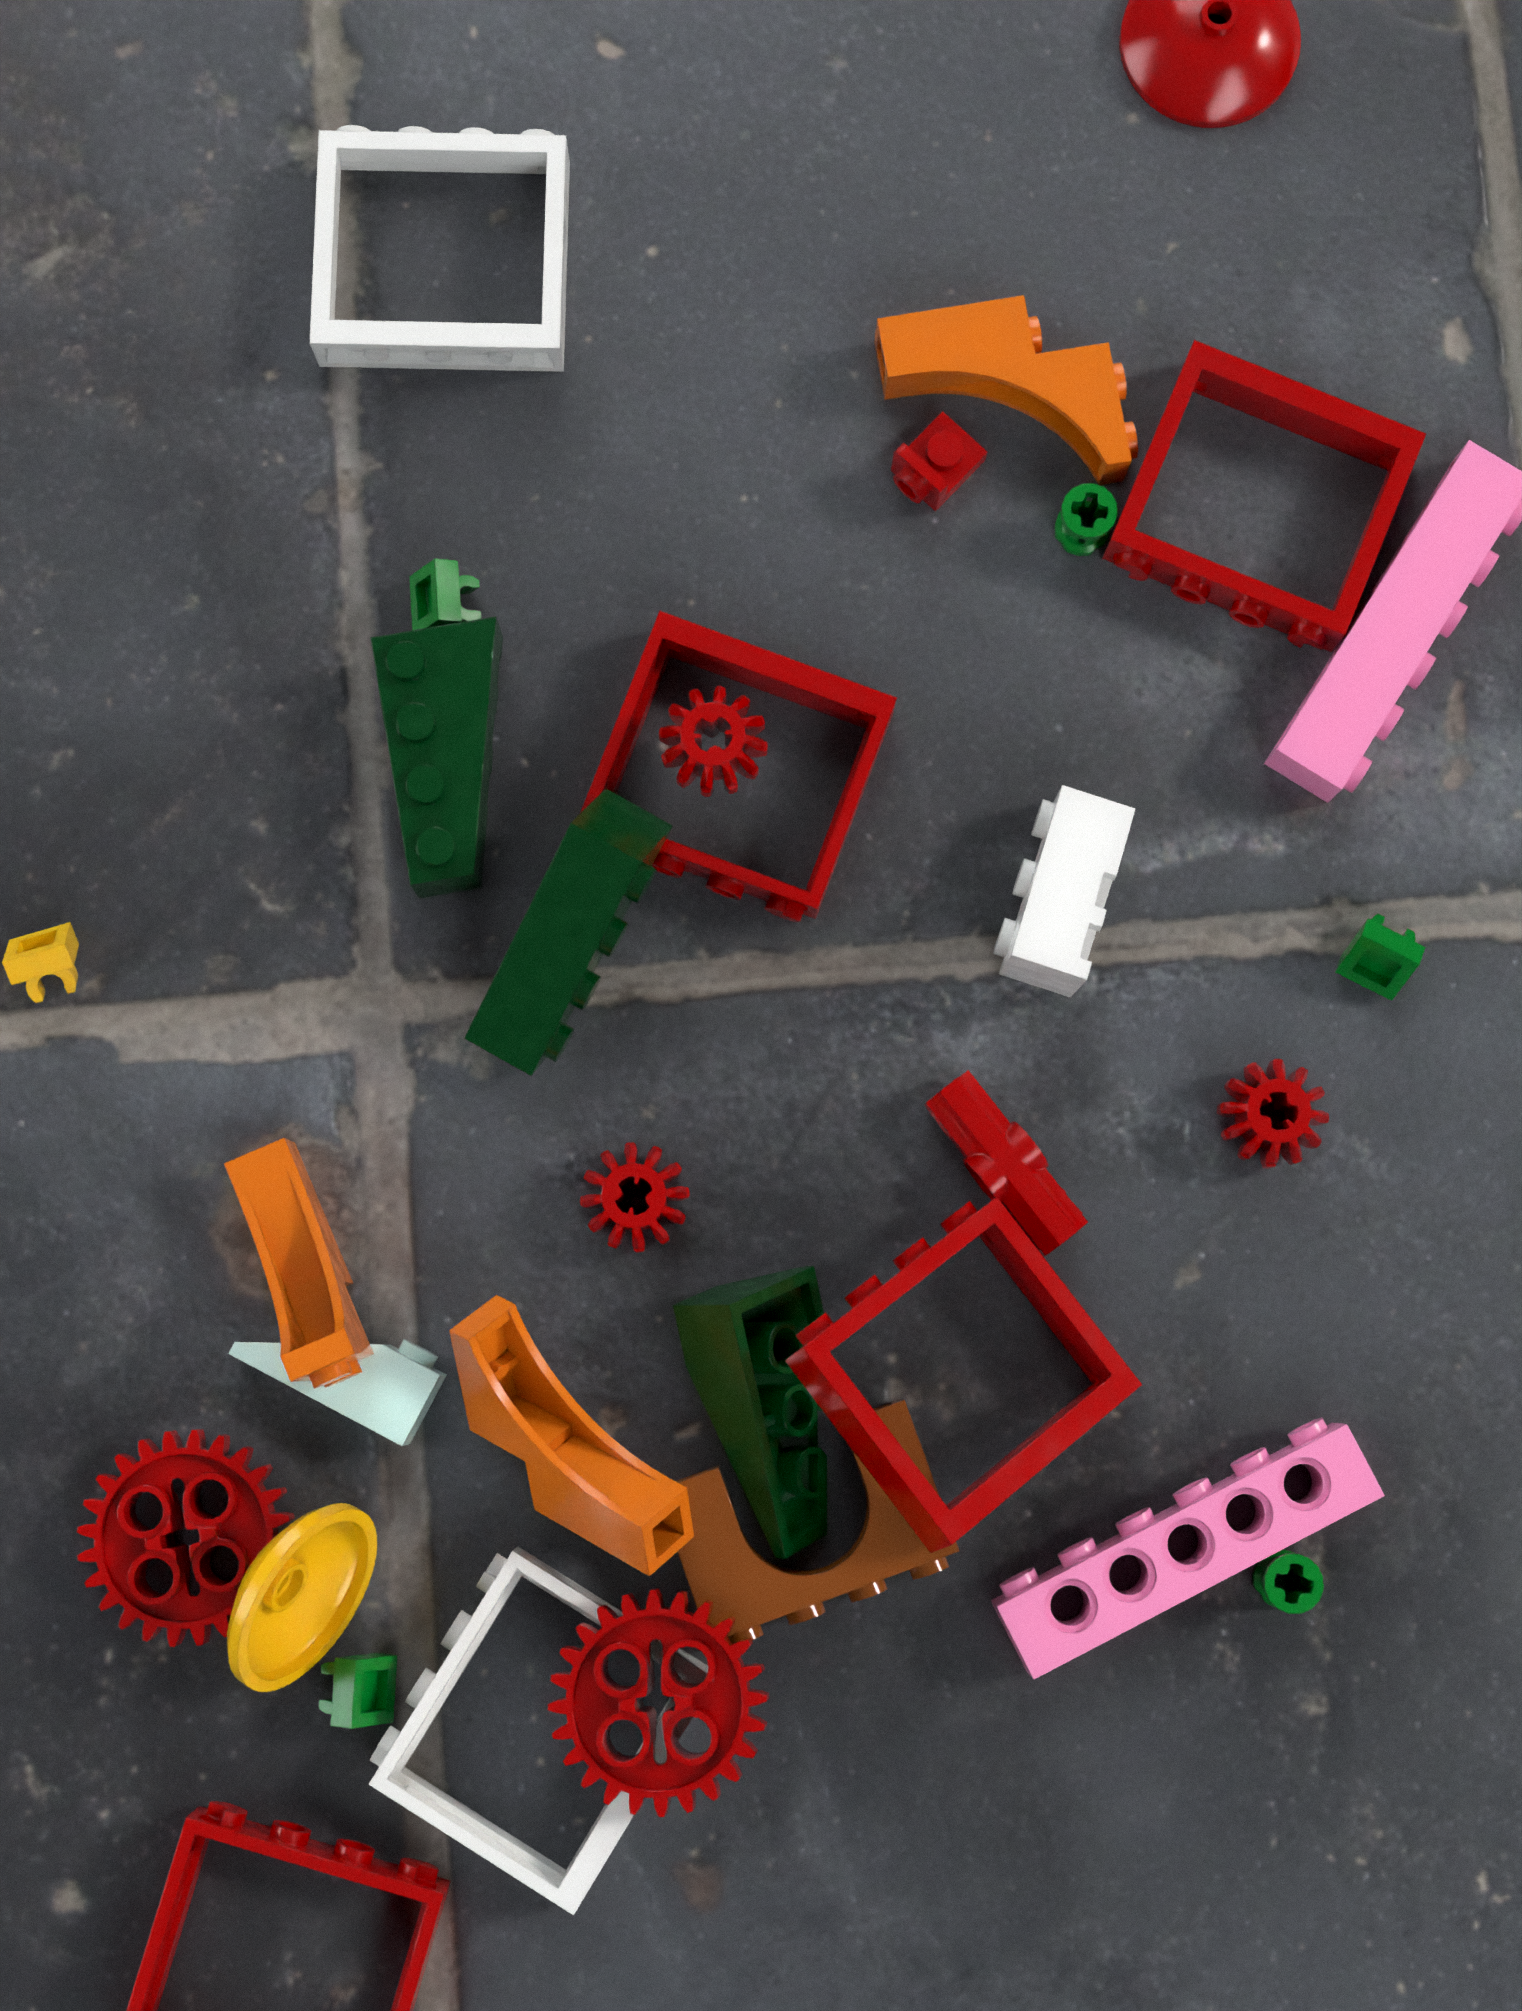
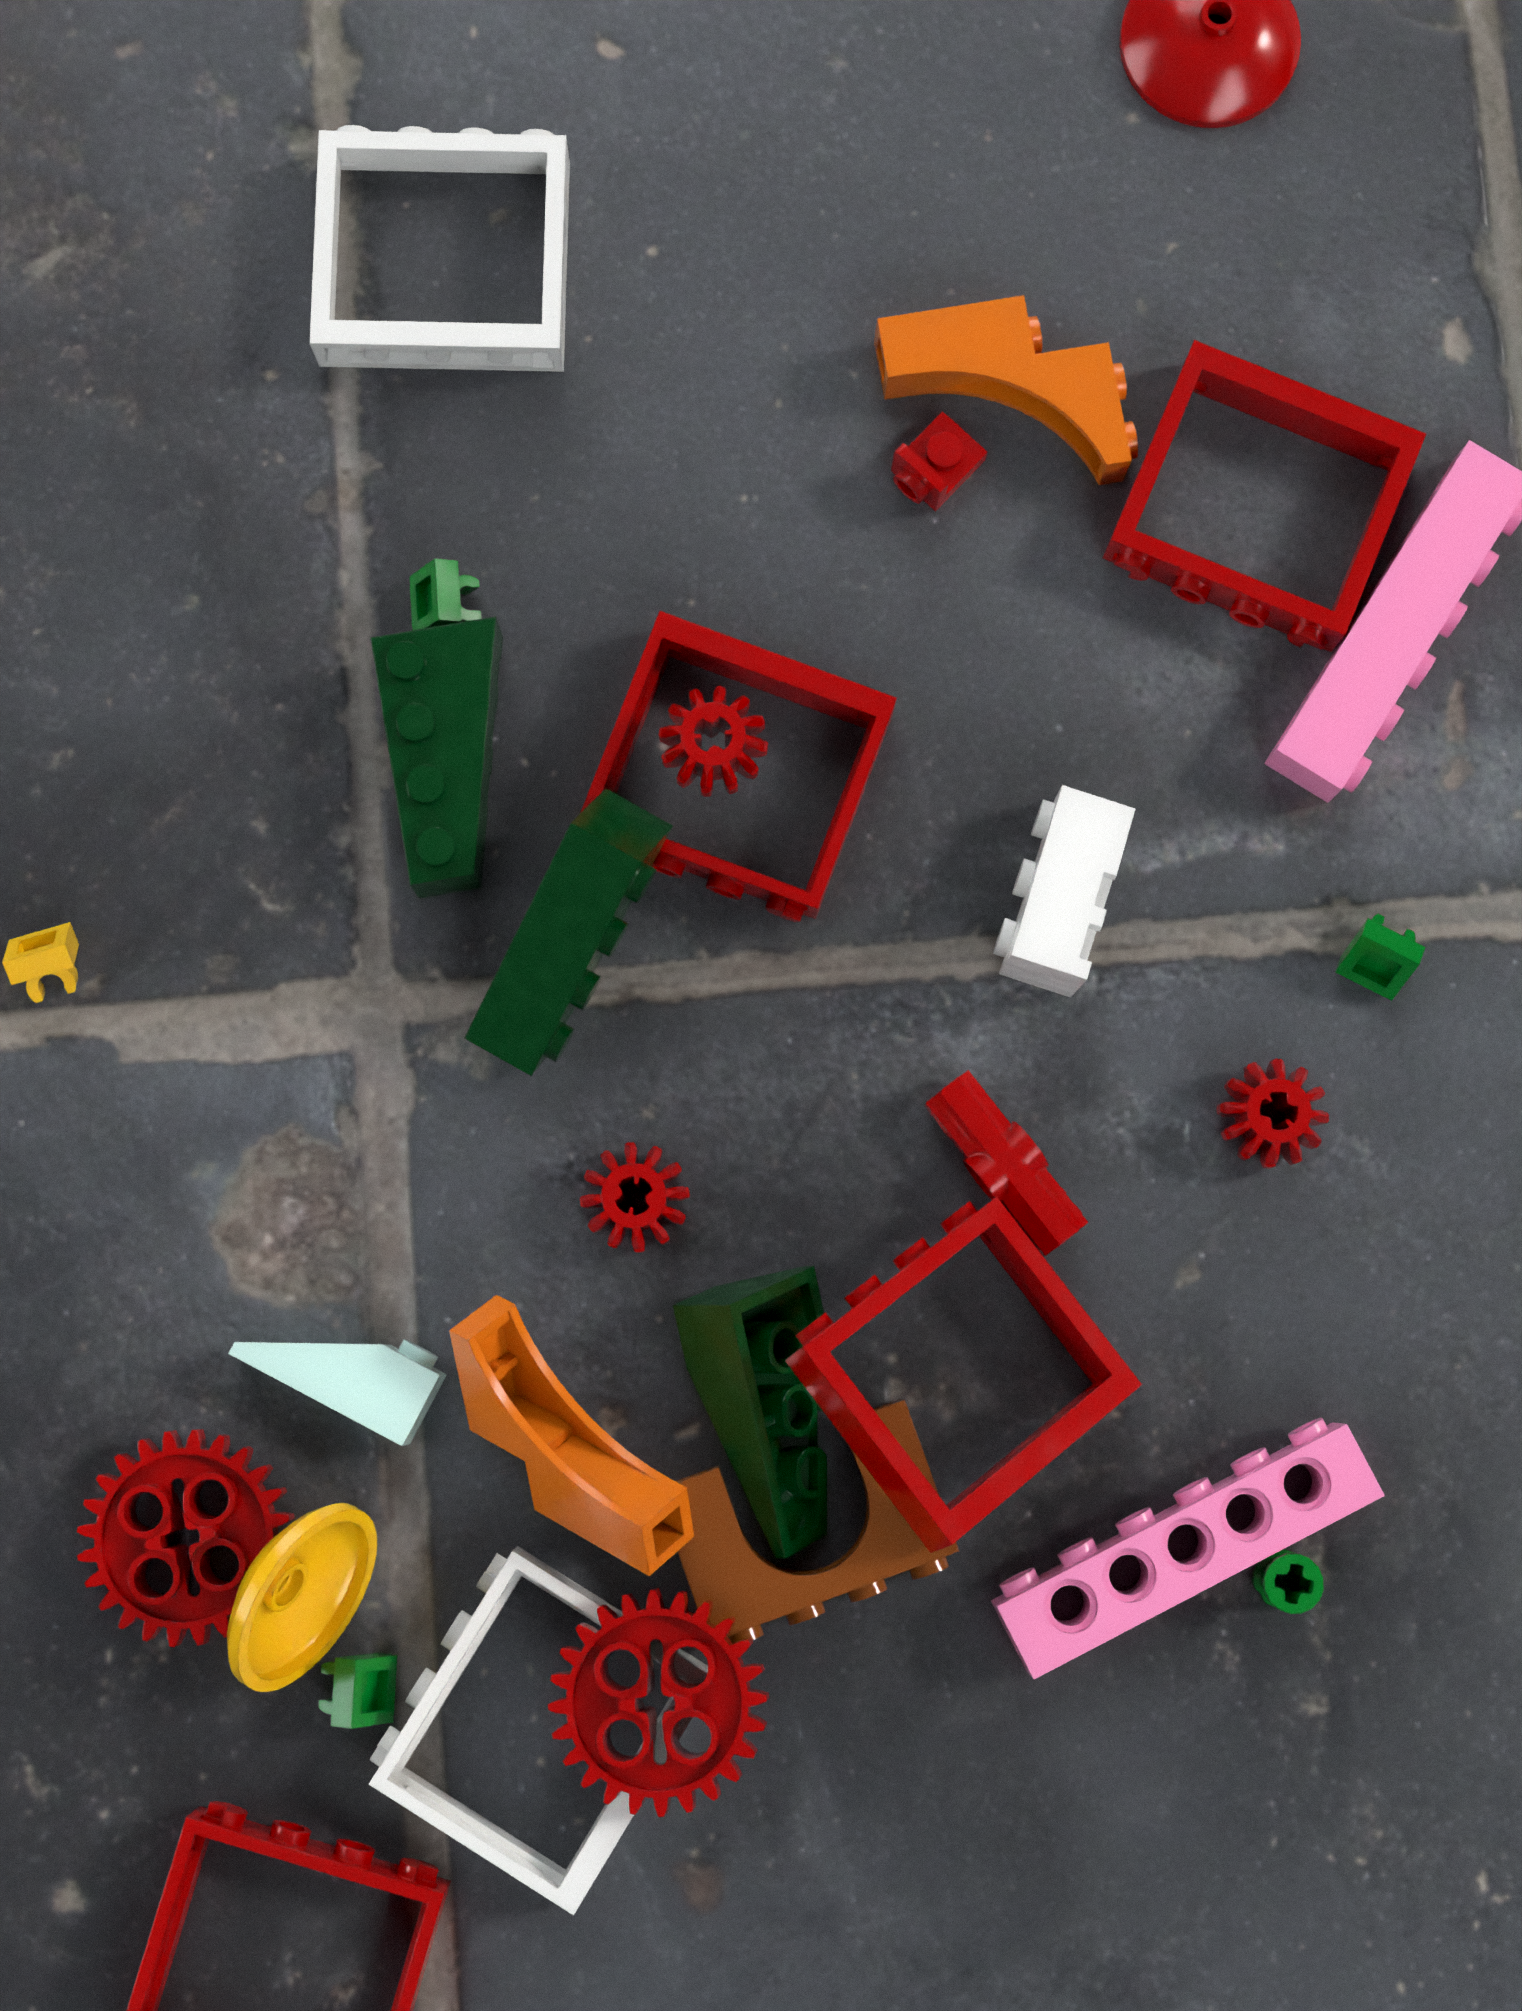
(301, 1264): orange arch -> none
(1102, 517): green bush -> none

